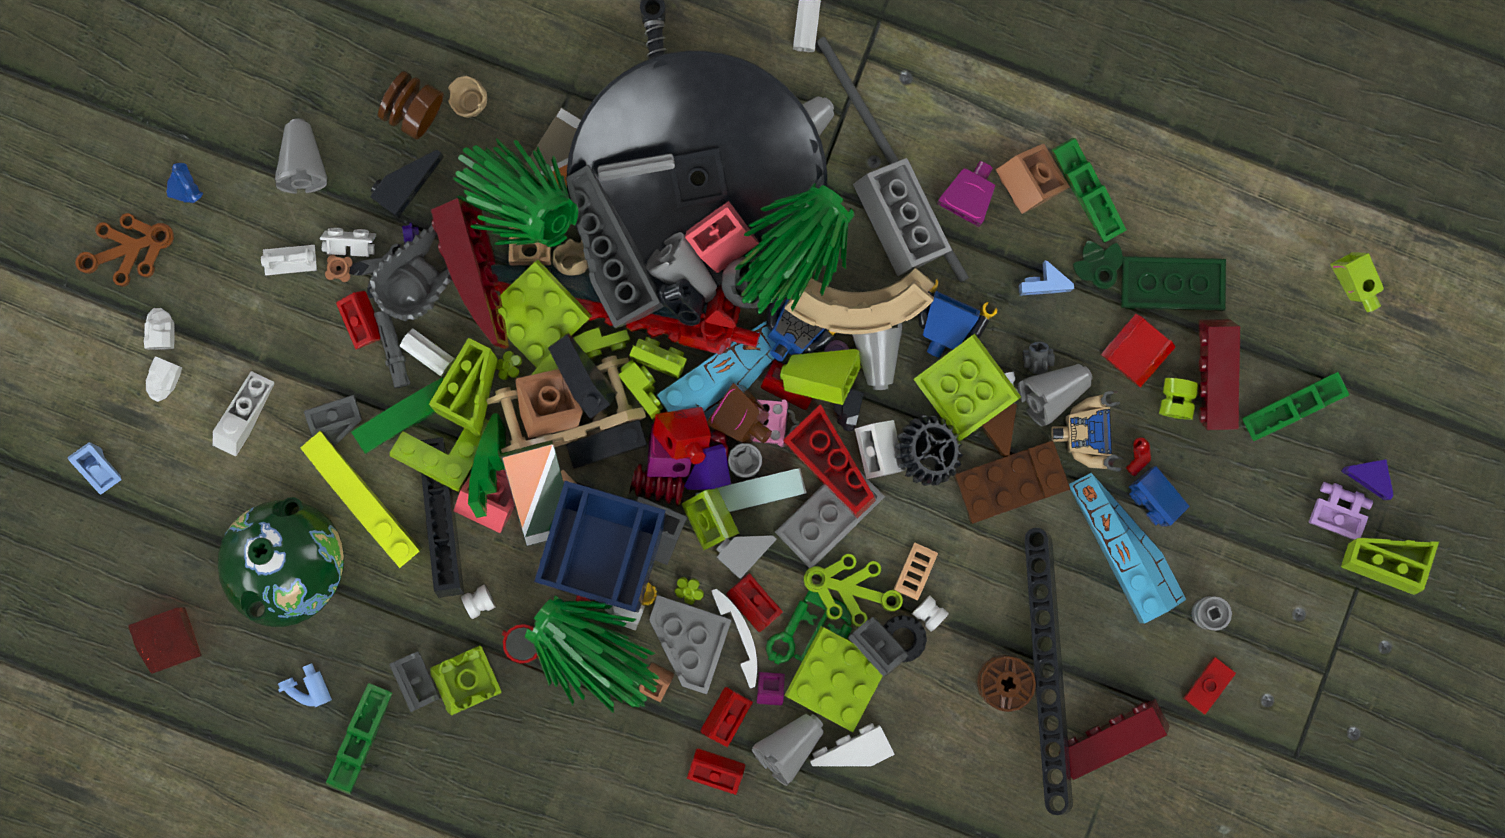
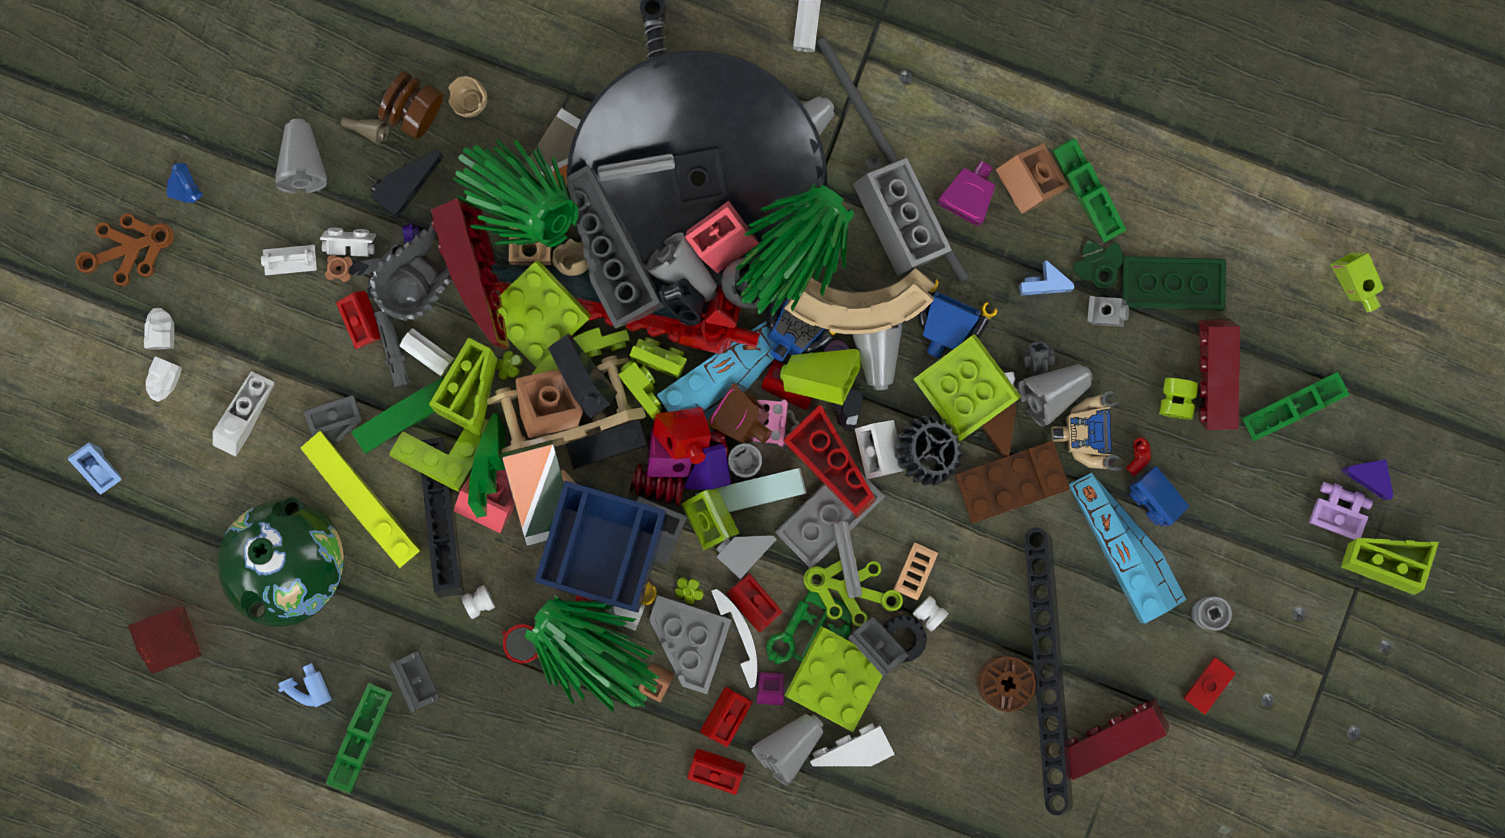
(373, 129): none -> dark tan cone
(465, 680): lime slope -> none
(847, 559): none -> light grey axle
(1097, 315): none -> light grey brick
(1138, 350): red slope -> none

